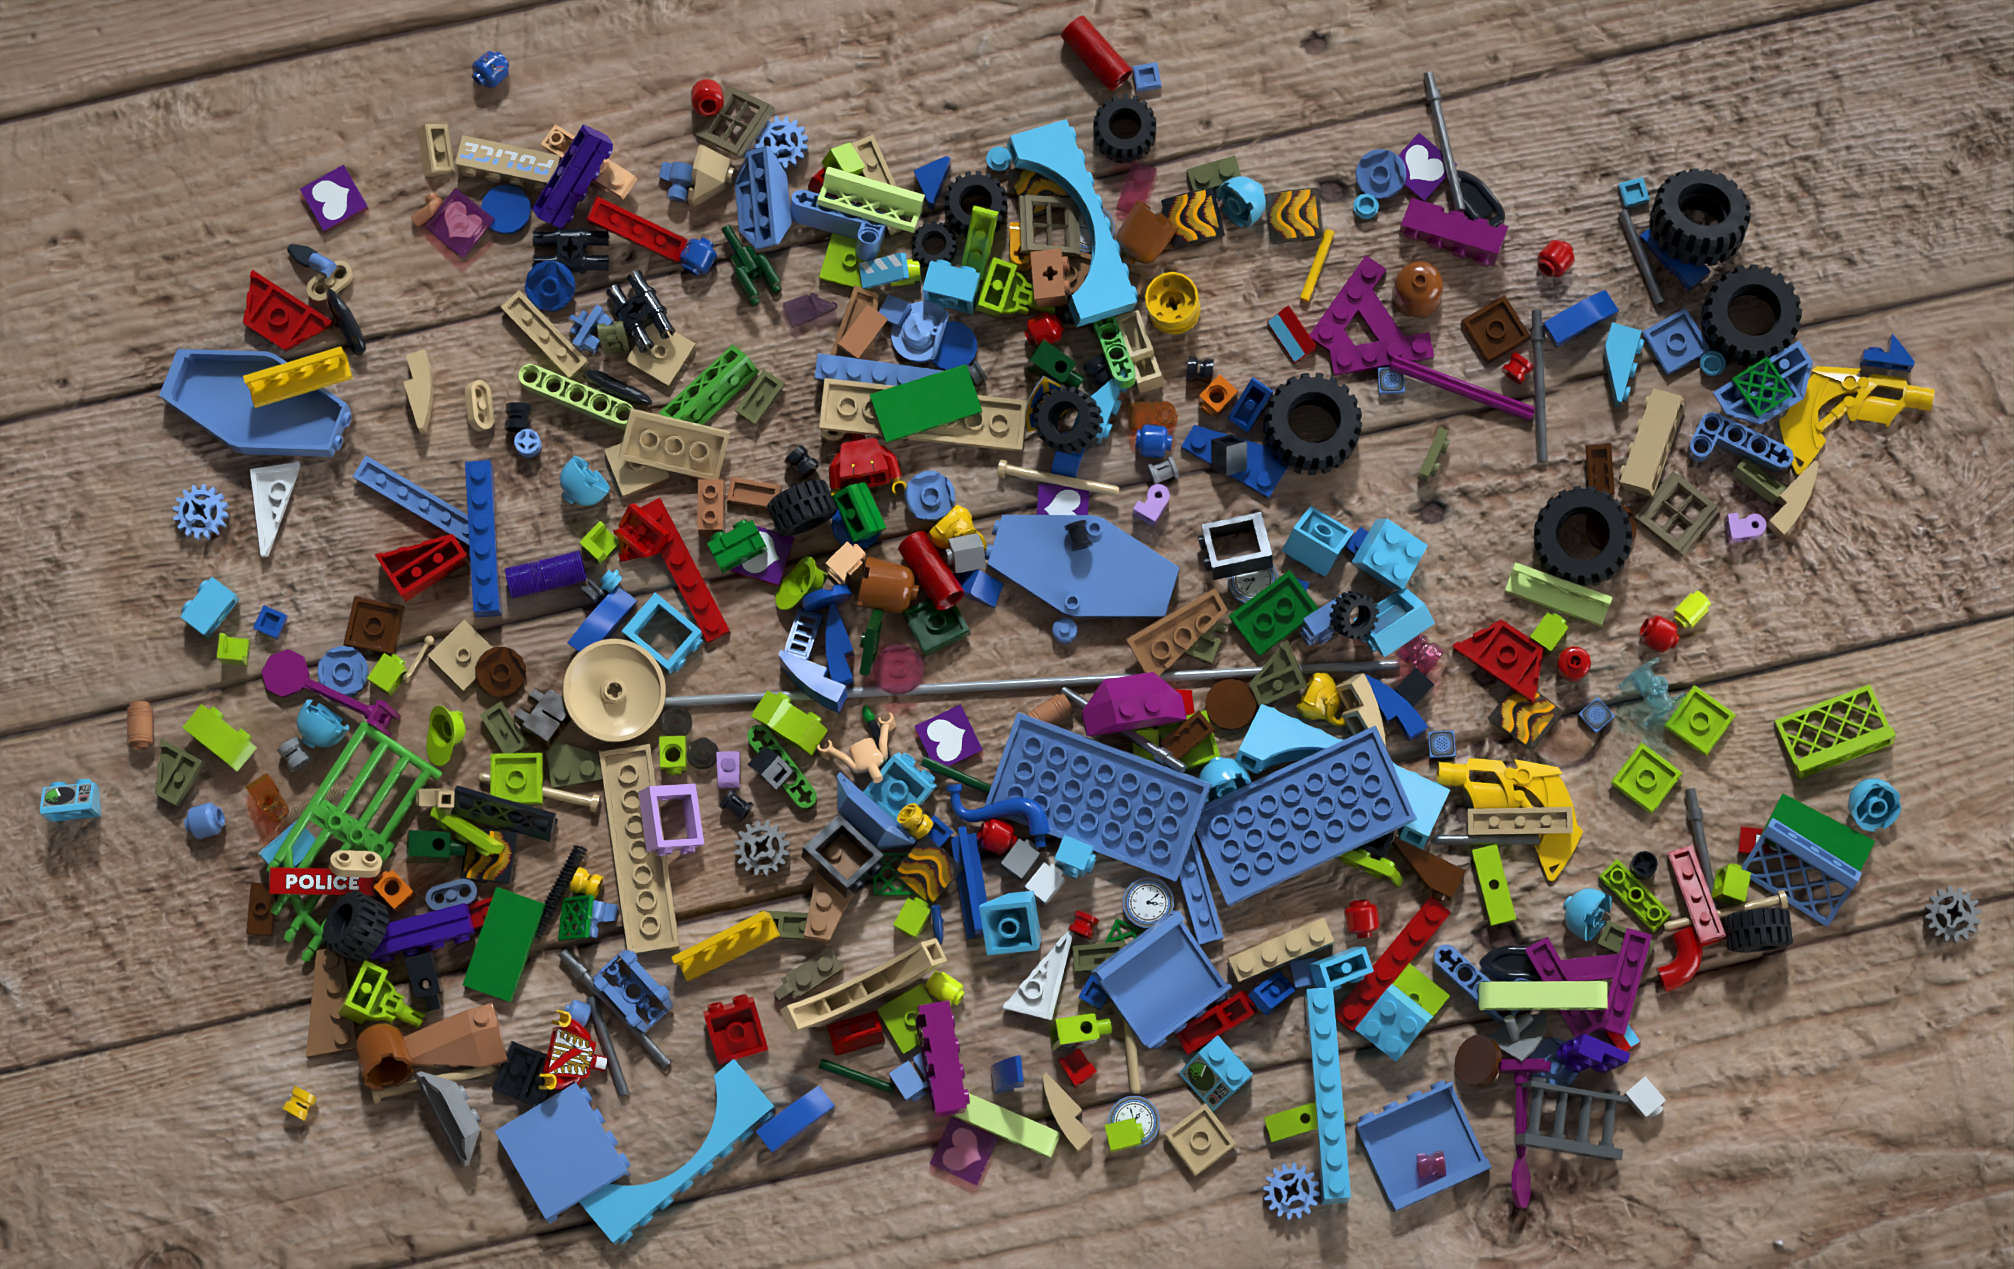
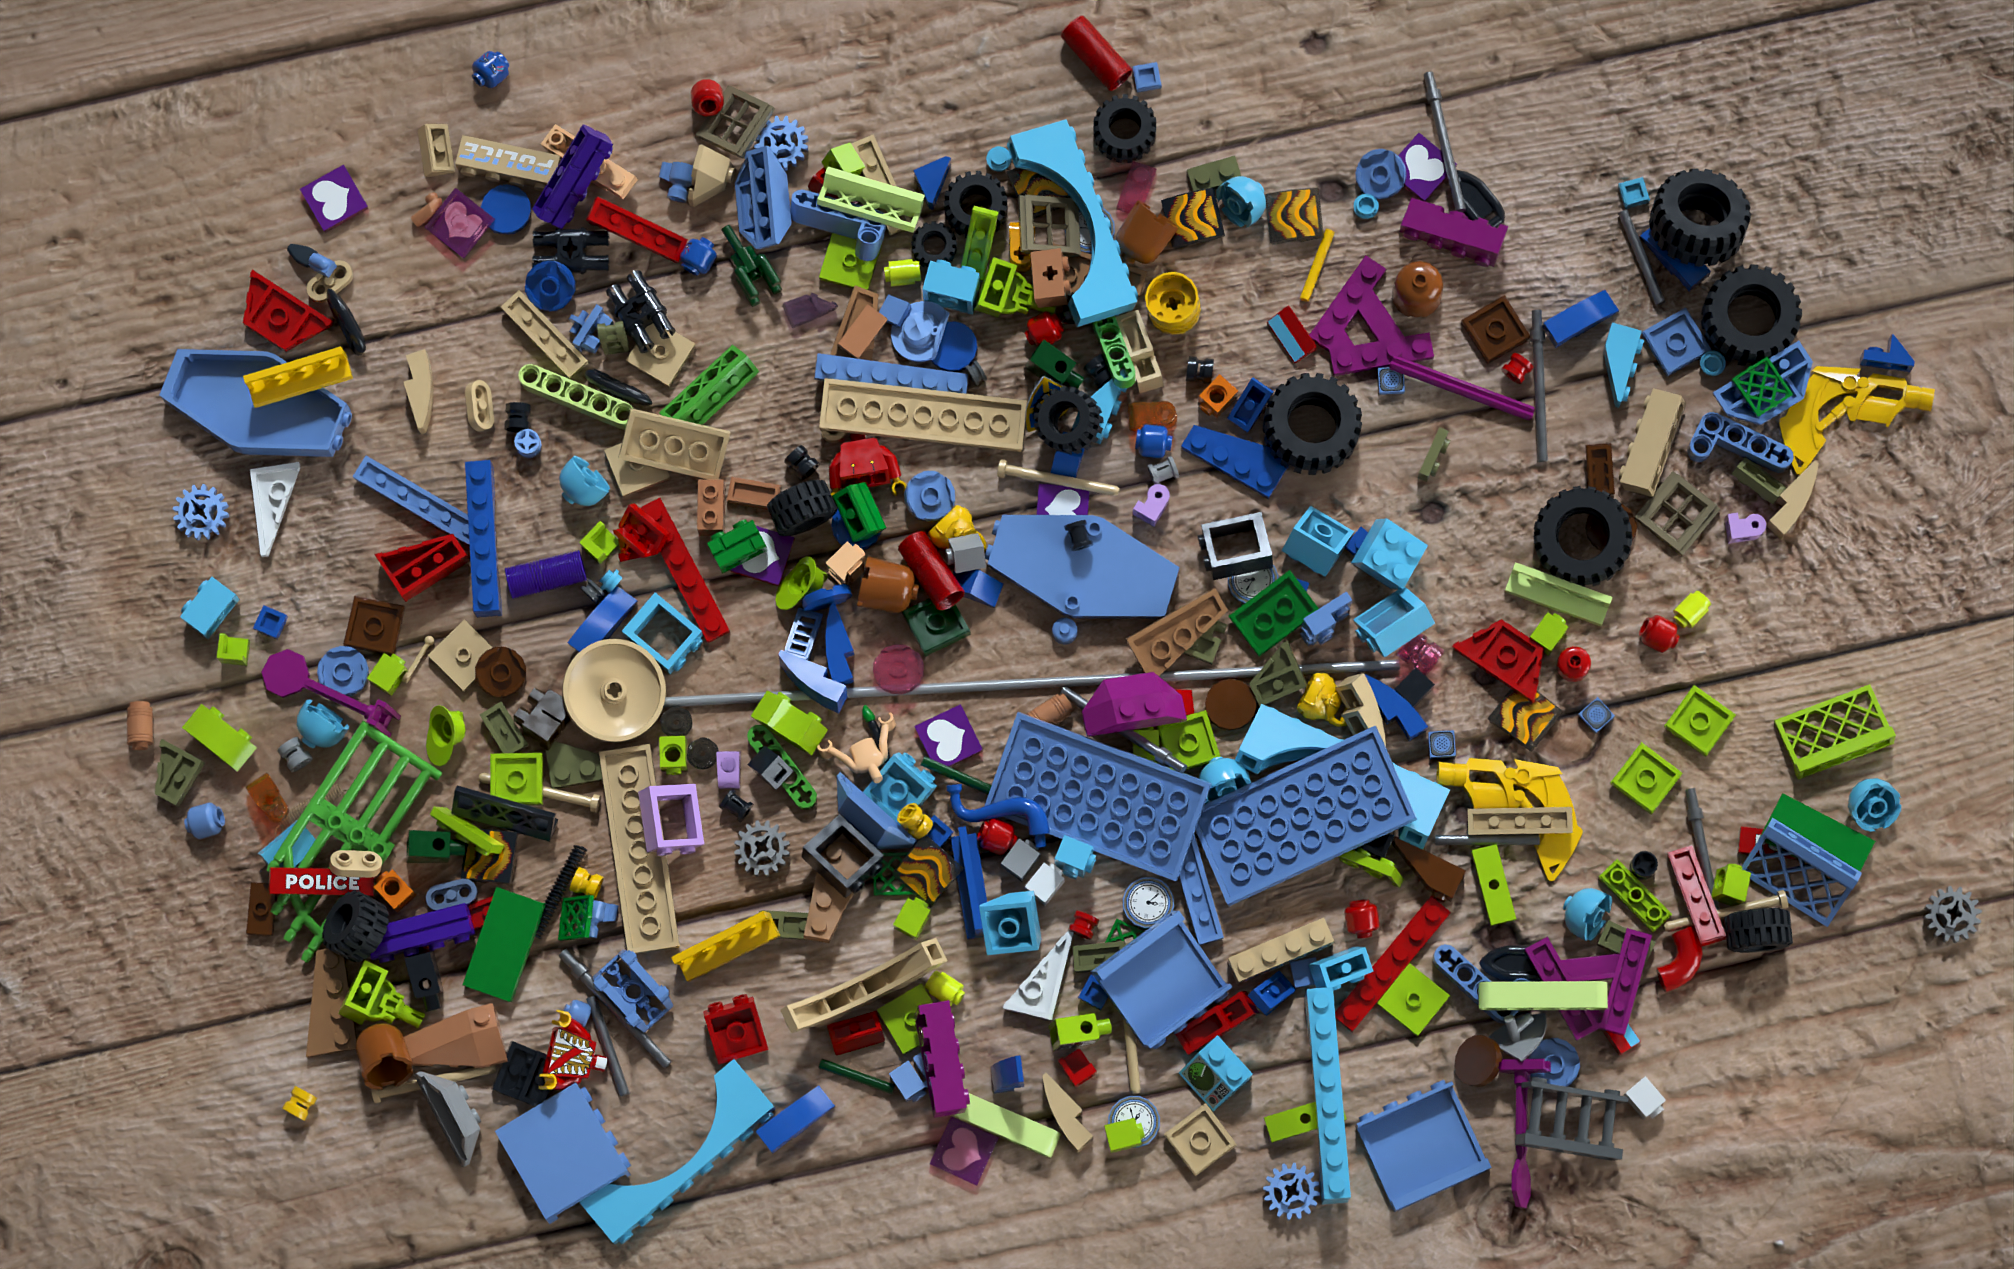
(70, 802): medium azure slope -> none
(435, 797): tan piece -> none
(759, 397): olive plate -> none
(809, 975): dark tan hinge -> none
(870, 641): dark green plate -> none
(884, 270): medium azure tile -> none
(925, 403): green tile -> none
(937, 922): blue helmet -> none
(1188, 735): reddish brown plate -> none
(1229, 454): black panel -> none
(1364, 621): black tyre -> none
(1394, 1022): medium azure brick -> none
(1431, 1165): clear pink wheel -> none
(1555, 258): red head -> none
(1589, 1052): dark purple plate -> none
(1653, 690): clear light blue hose -> none

